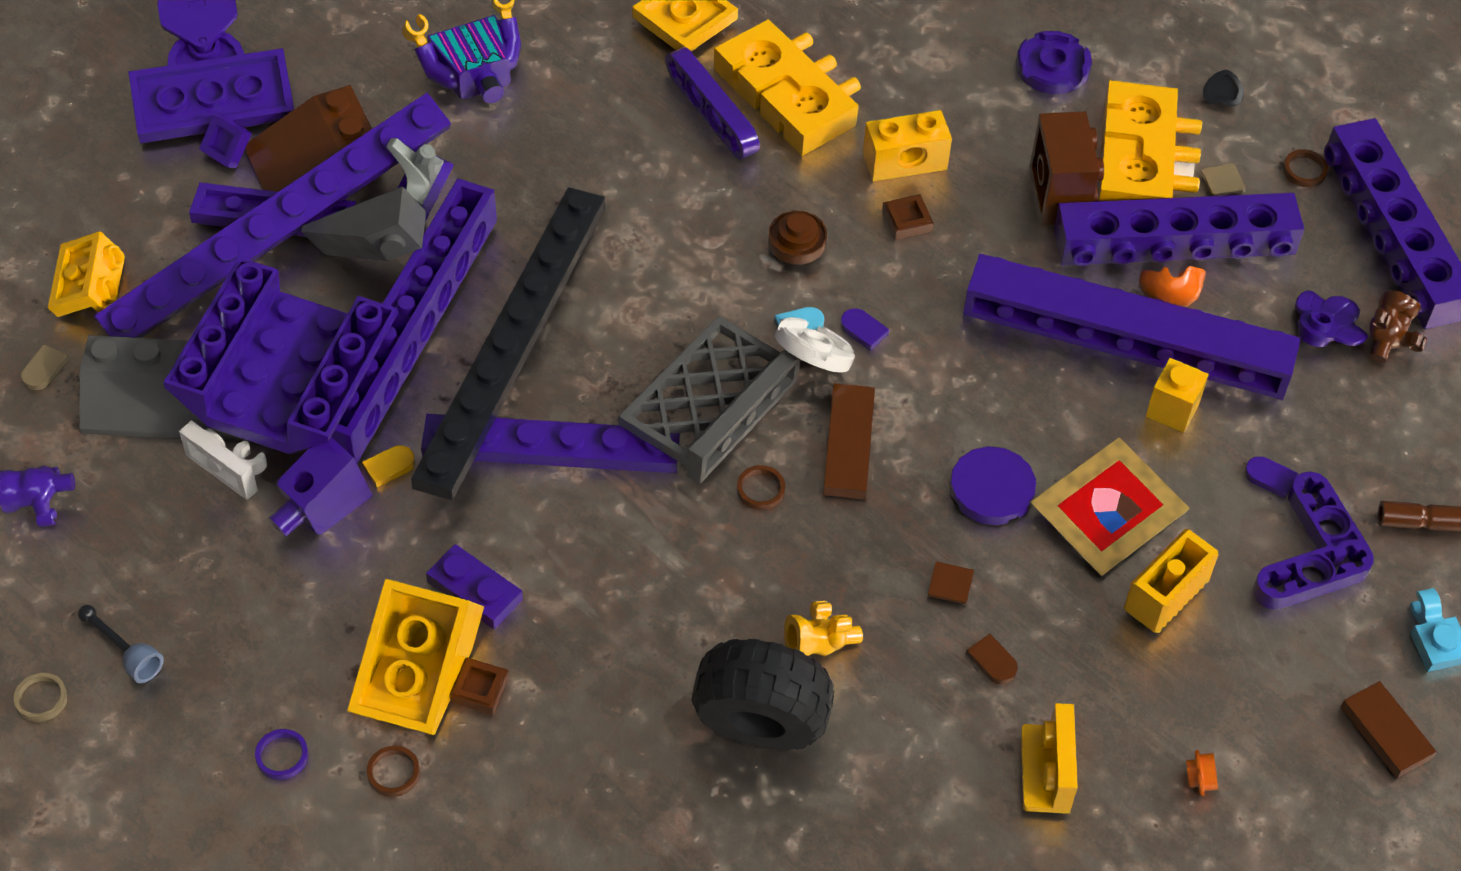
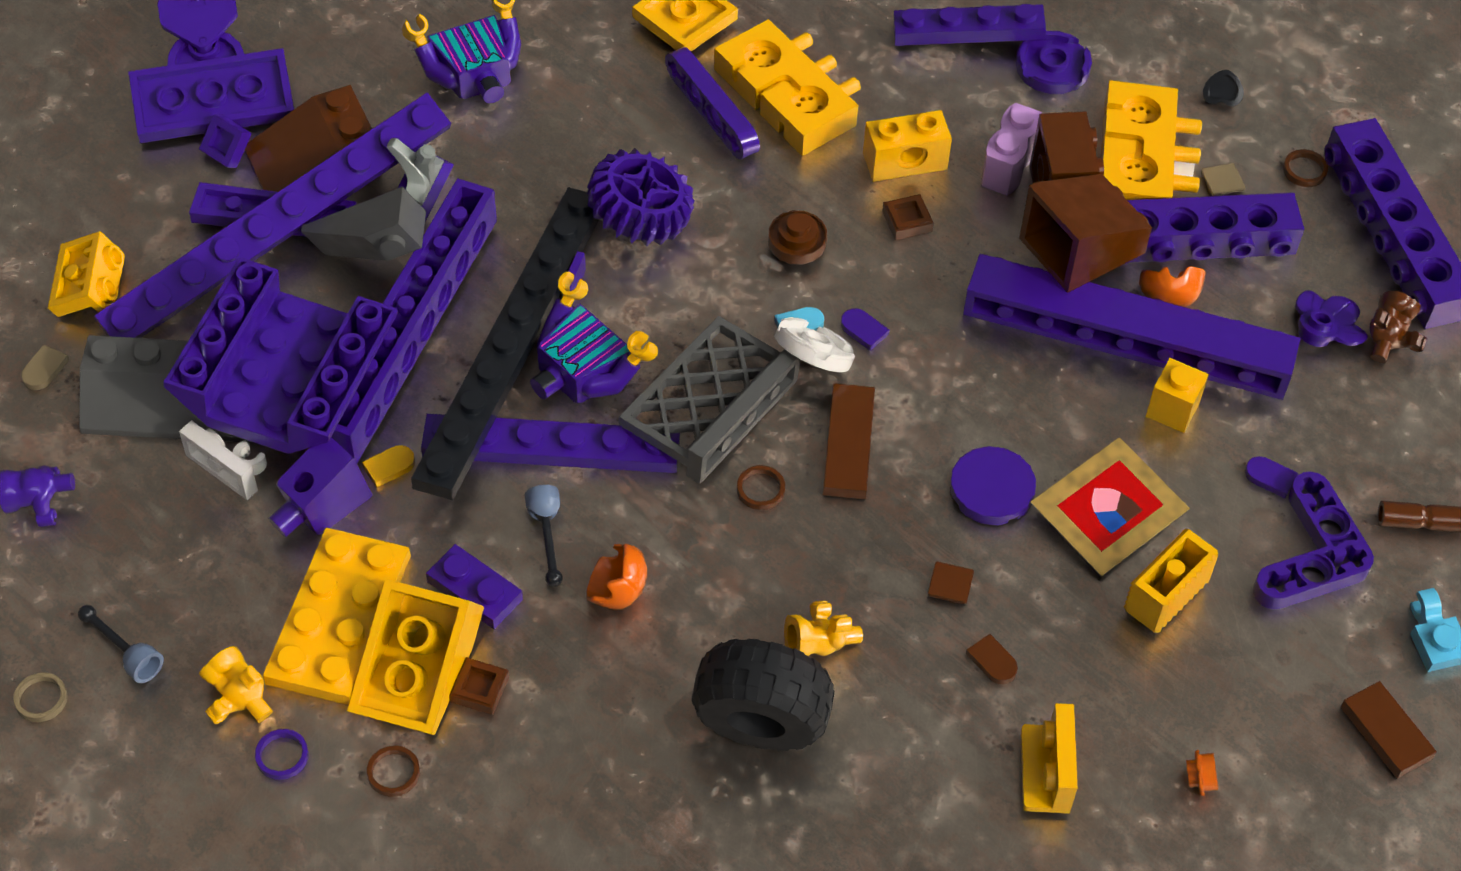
(237, 683): none -> yellow piece
(334, 615): none -> yellow plate
(543, 505): none -> hinge
(577, 268): none -> dark purple piece
(582, 352): none -> torso
(618, 579): none -> orange hair
(640, 197): none -> dark purple gear
(969, 24): none -> dark purple plate
(1010, 149): none -> lavender brick
(1082, 228): none -> reddish brown slope

